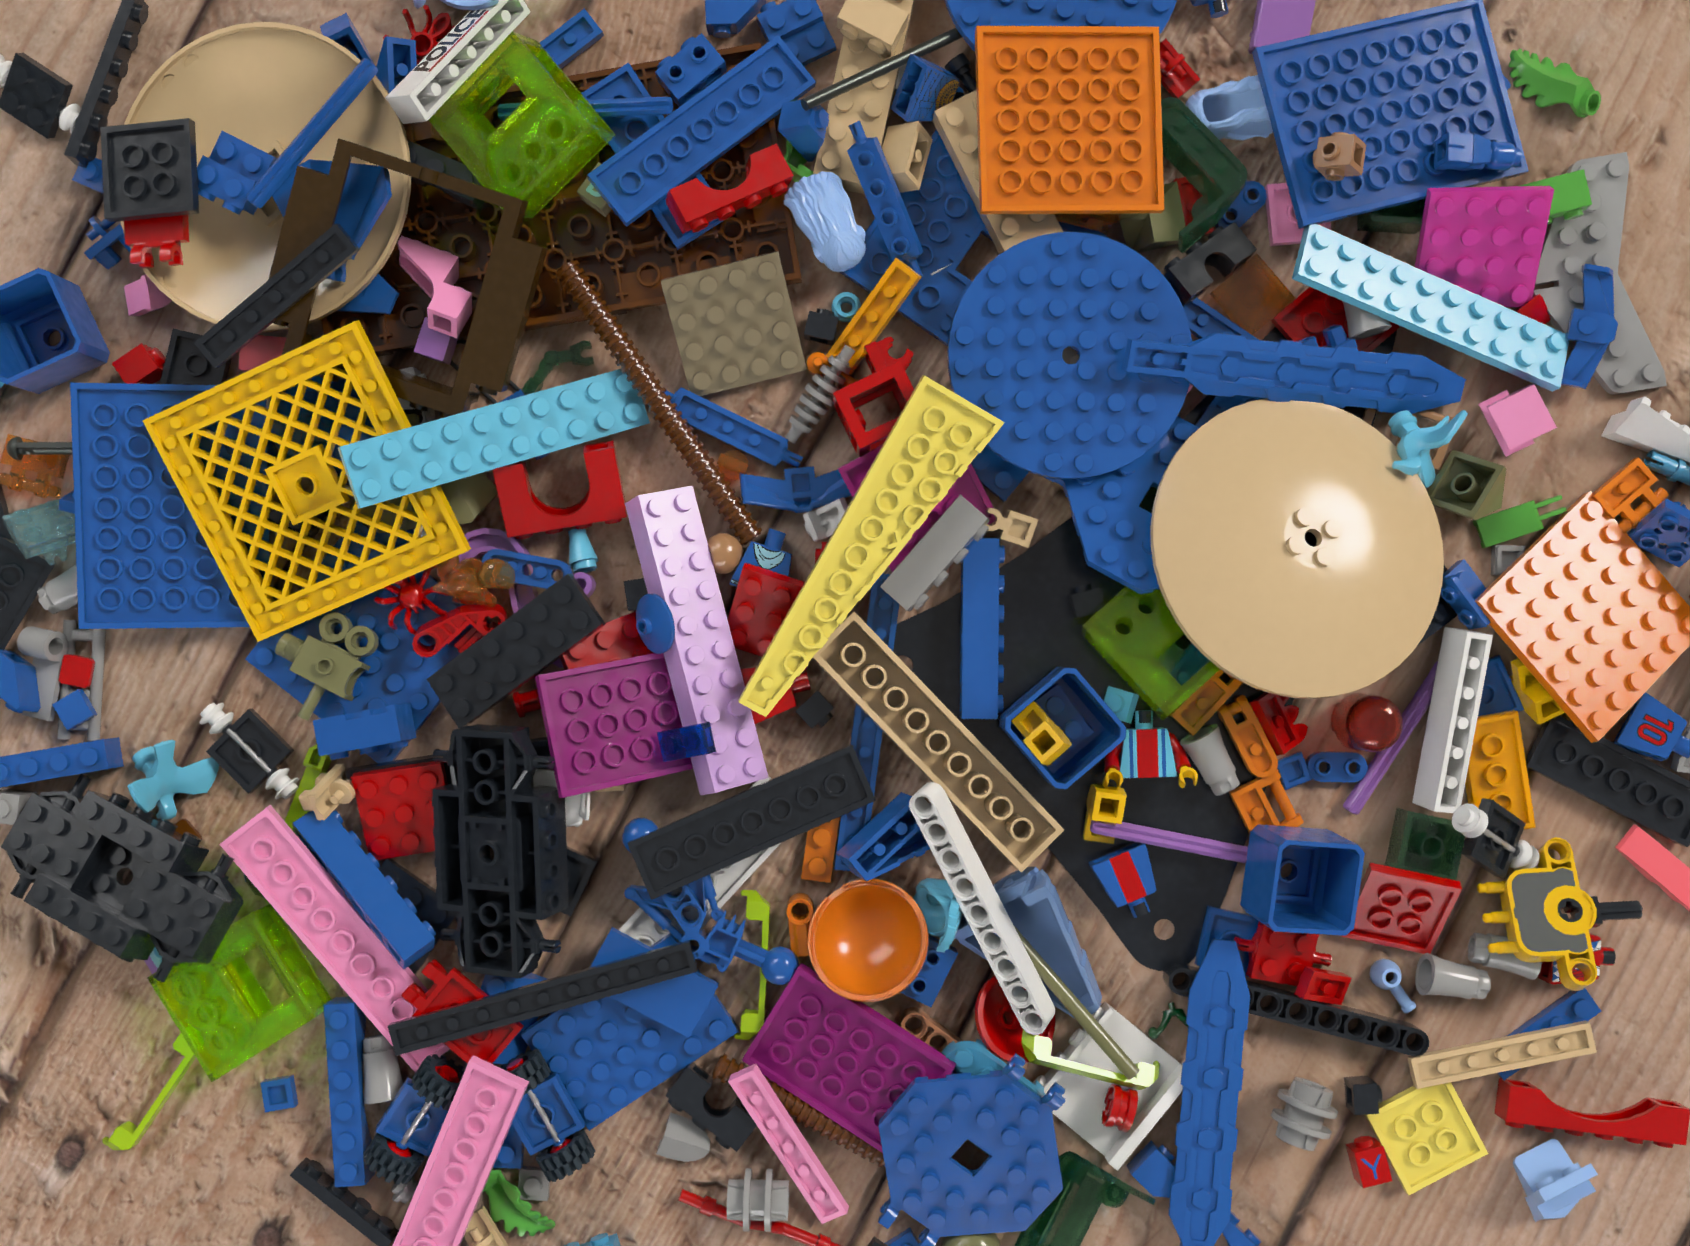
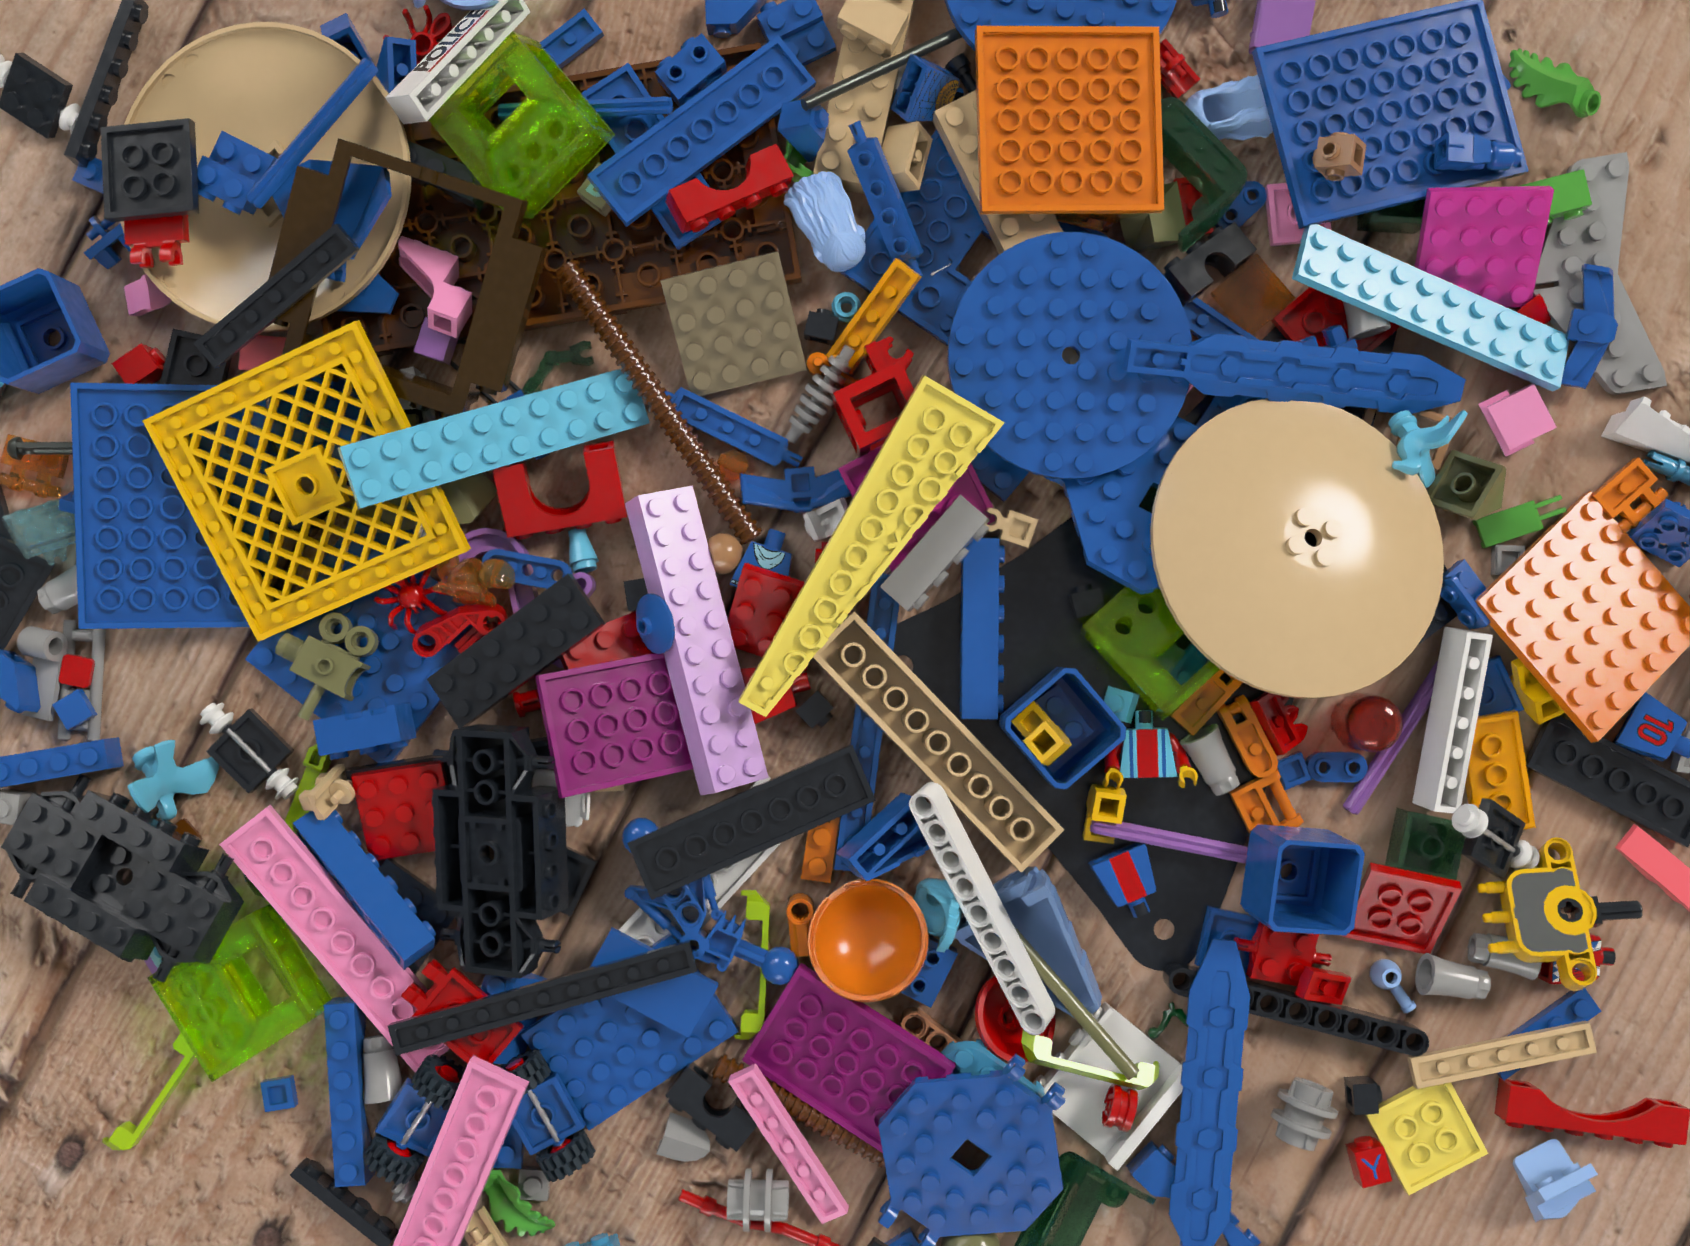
(686, 742): clear blue plate -> none

